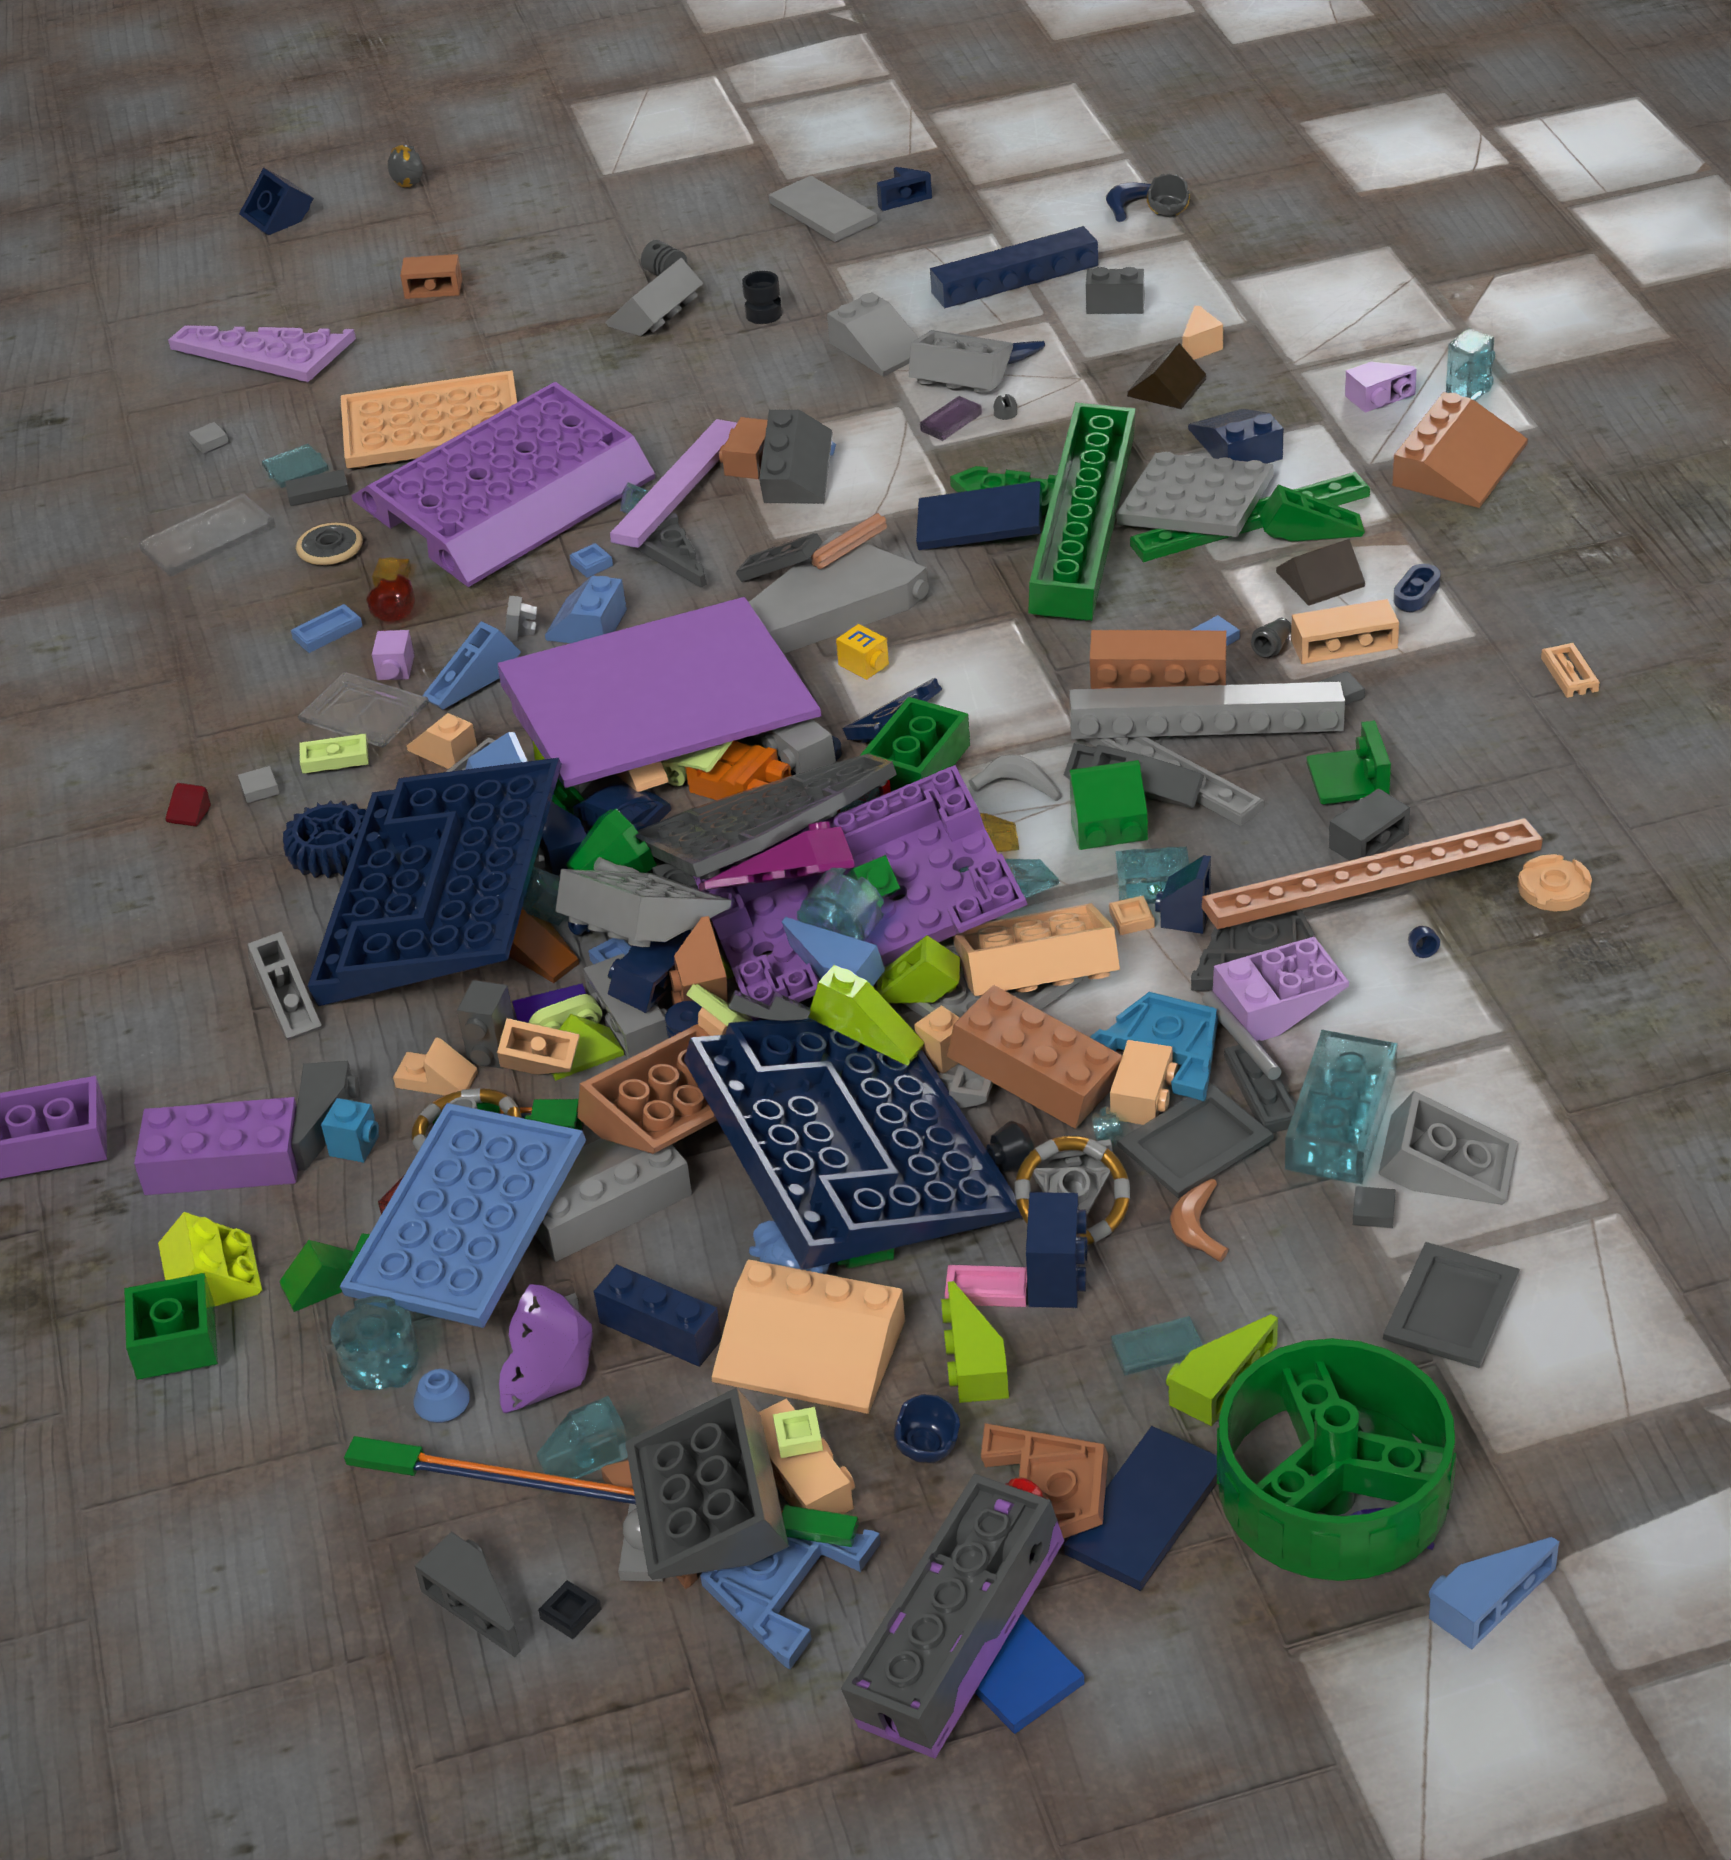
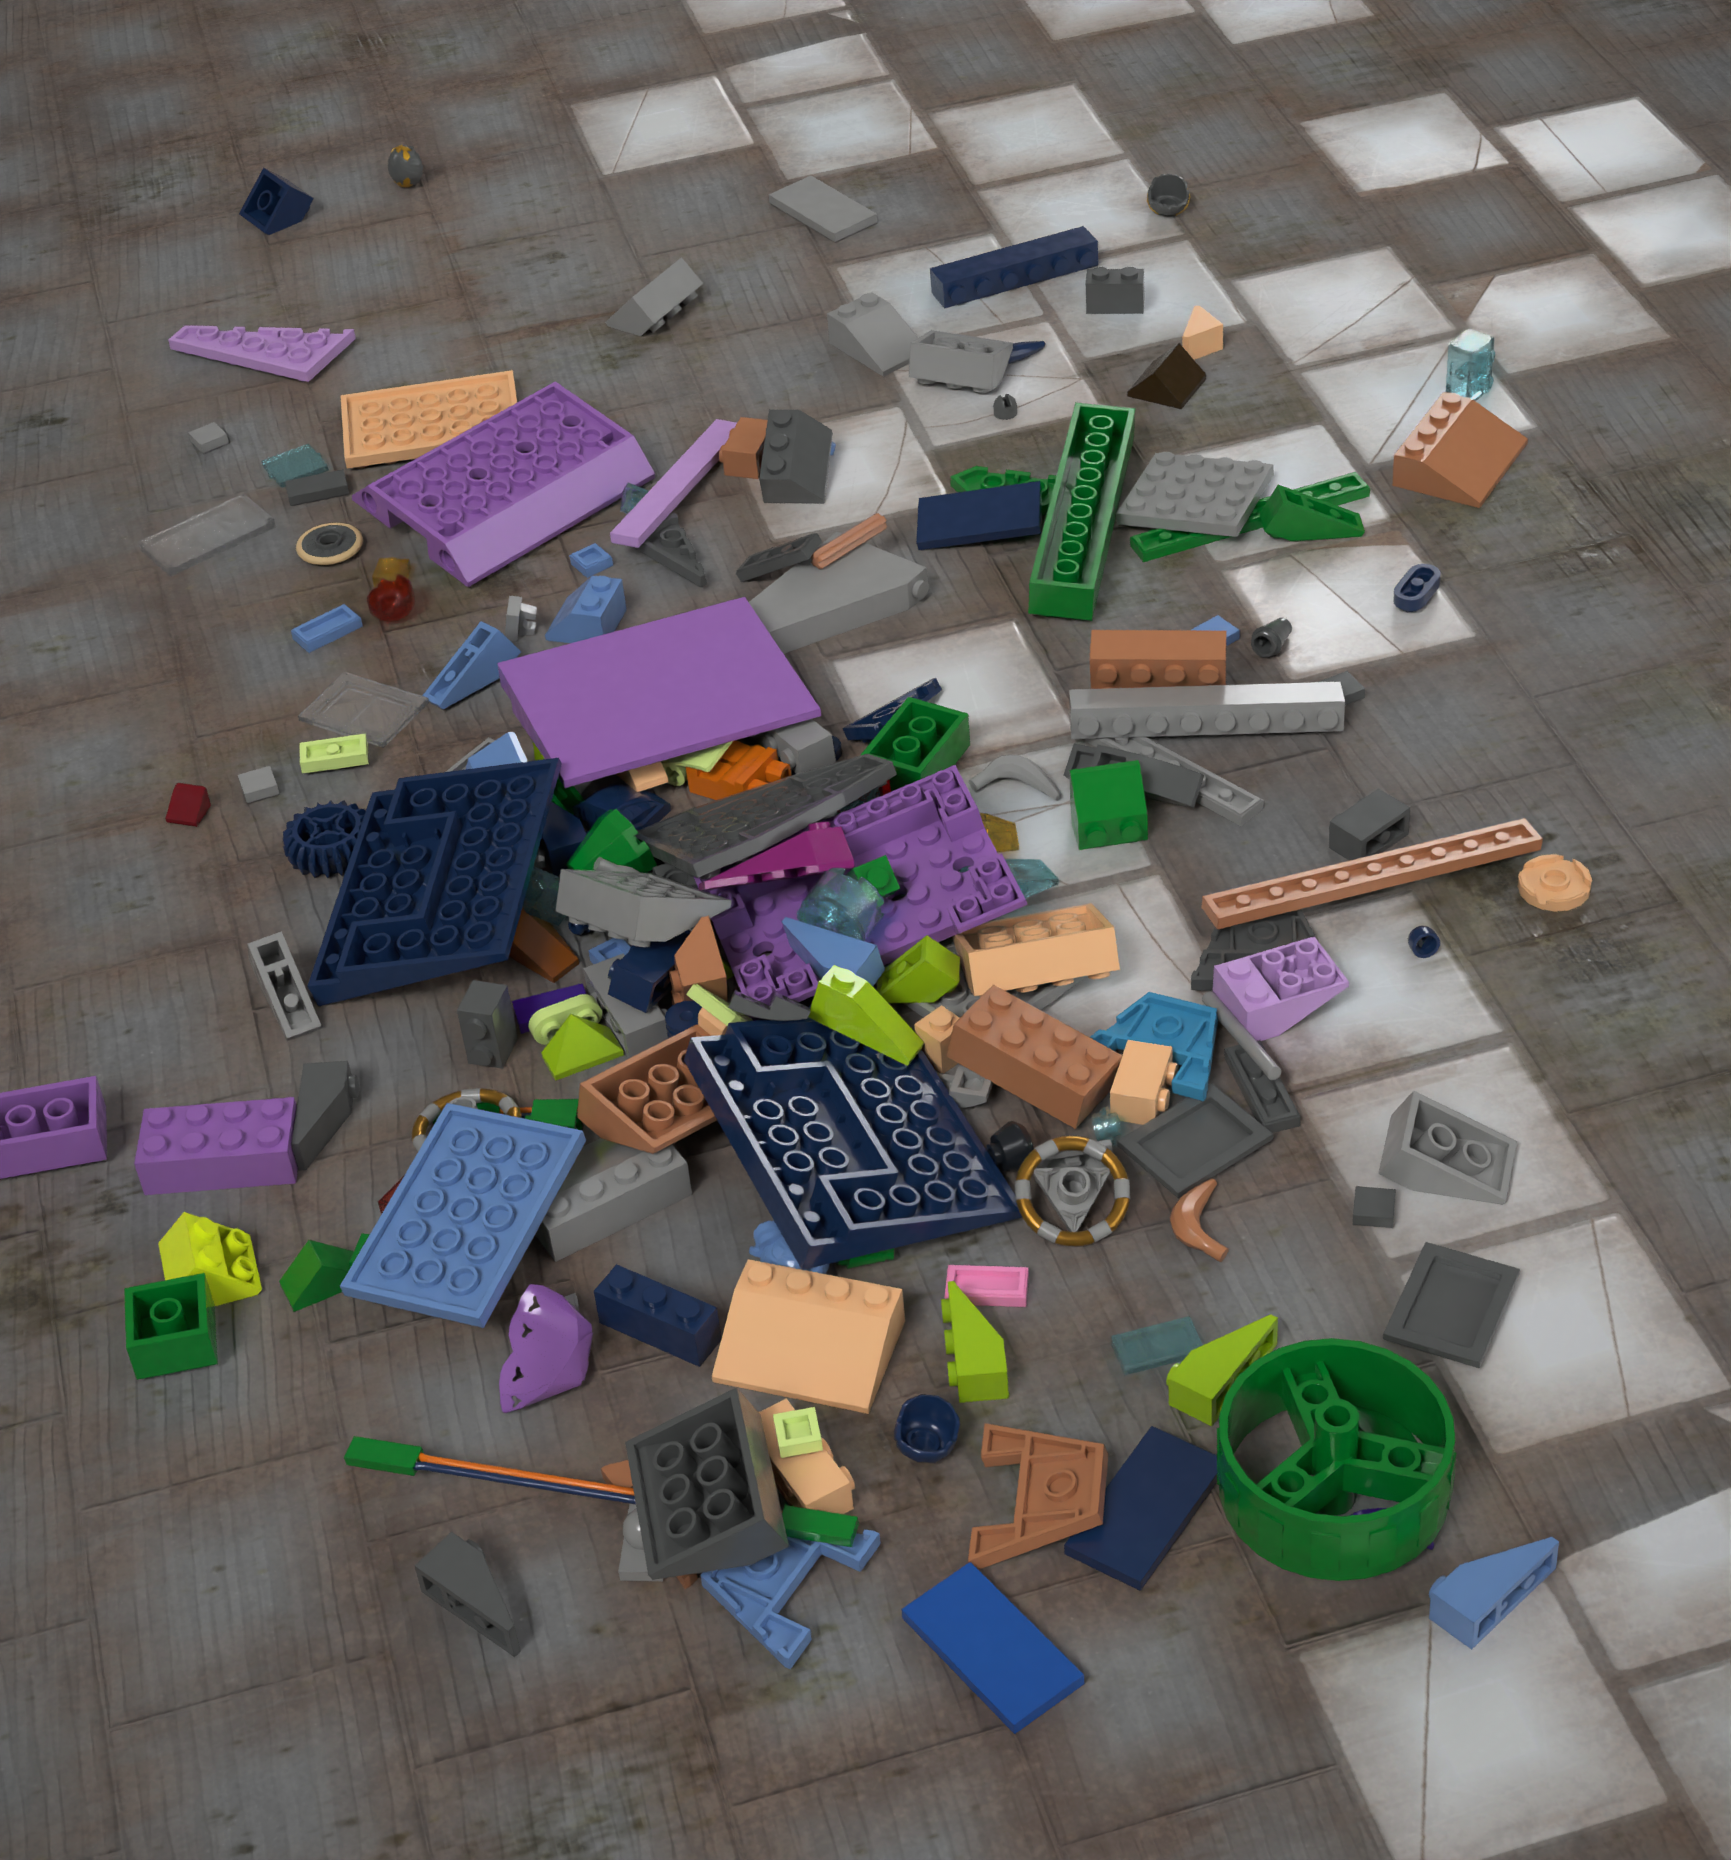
(350, 1130): dark azure brick -> none
(375, 1344): clear light blue brick -> none
(393, 655): lavender brick -> none
(431, 276): nougat brick -> none
(436, 1072): light nougat slope -> none
(440, 1396): medium blue cone -> none
(445, 741): light nougat slope -> none
(536, 1048): light nougat slope -> none
(569, 1609): black tile -> none
(585, 1441): clear light blue slope -> none
(659, 256): dark grey piece -> none
(762, 297): black wheel -> none
(862, 651): yellow brick -> none
(904, 189): dark blue slope -> none
(950, 418): clear purple tile -> none
(954, 1614): dark grey piece -> none
(1055, 1250): dark blue brick -> none
(1123, 193): dark blue piece -> none
(1131, 915): light nougat tile -> none
(1147, 870): clear light blue brick -> none
(1182, 897): dark blue slope -> none
(1241, 436): dark blue slope -> none
(1323, 573): dark brown slope -> none
(1341, 1107): clear light blue brick -> none
(1344, 631): light nougat brick -> none
(1352, 773): green bracket -> none
(1379, 384): lavender slope -> none
(1563, 669): light nougat tile -> none

